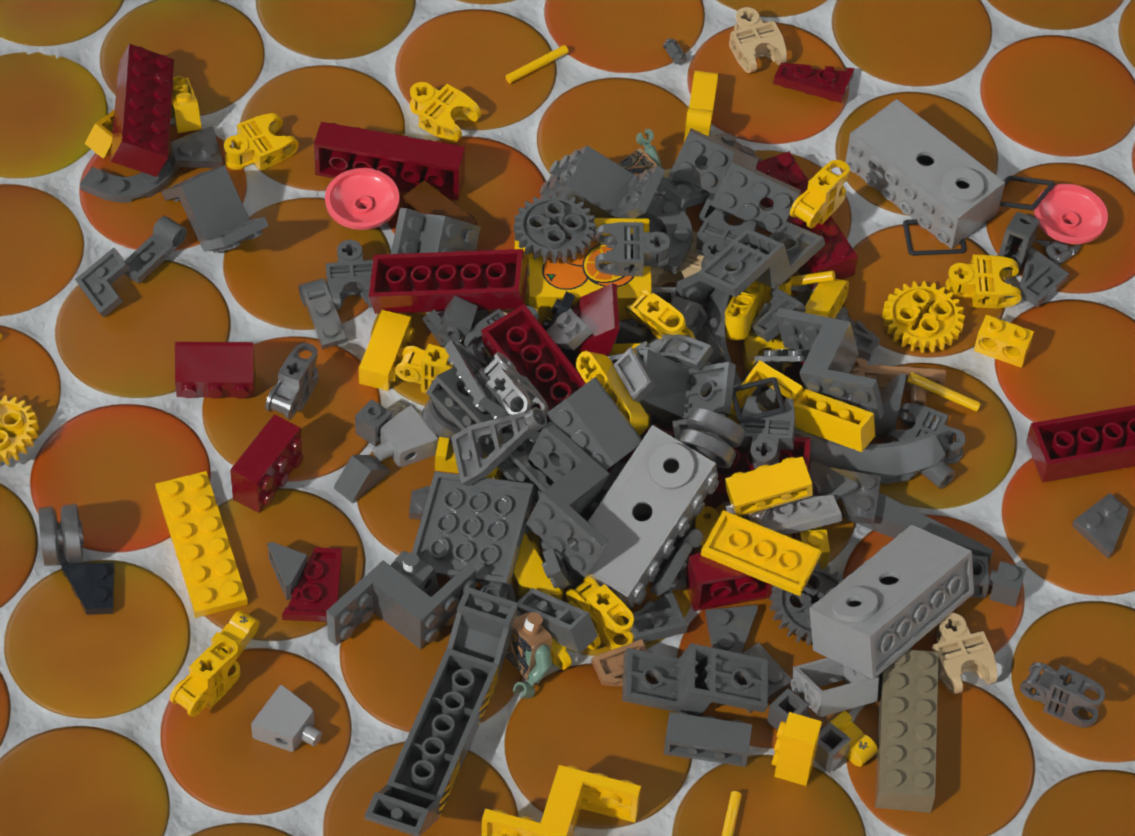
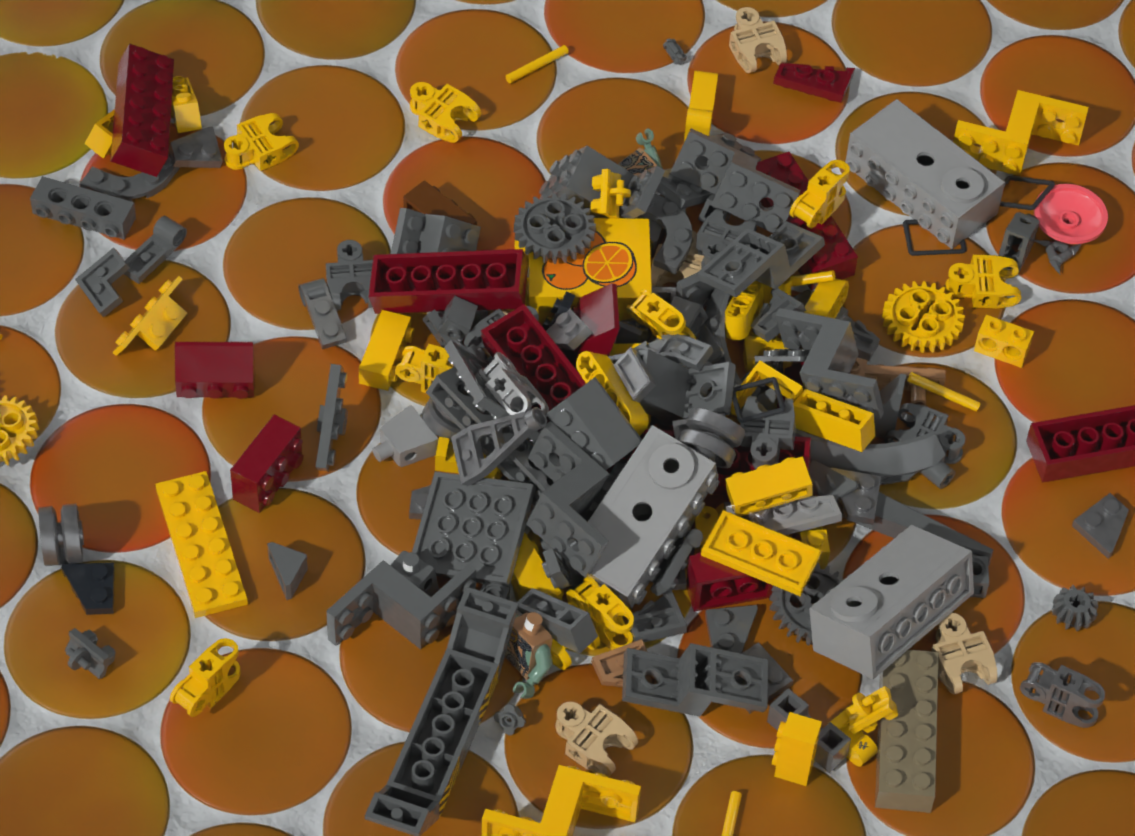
(83, 208): none -> dark grey brick
(86, 654): none -> dark grey hips
(158, 321): none -> yellow bracket
(215, 210): dark grey bracket -> none
(240, 629): yellow leg -> none
(285, 722): light grey torso -> none
(294, 382): flat silver piece -> none
(317, 588): dark red wing -> none
(331, 418): none -> dark grey plate
(359, 190): coral dish -> none
(360, 476): dark grey slope -> none
(370, 420): dark grey brick -> none
(400, 157): dark red brick -> none
(514, 714): none -> dark grey plate
(592, 733): none -> tan piece
(612, 193): none -> yellow hips
(620, 241): dark grey piece -> none
(707, 739): dark grey brick -> none
(810, 676): light grey window -> none
(869, 709): none -> yellow hips
(1006, 583): dark grey brick -> none
(1029, 116): none -> yellow bracket
(1040, 278): dark grey wing -> none
(1075, 608): none -> dark grey gear

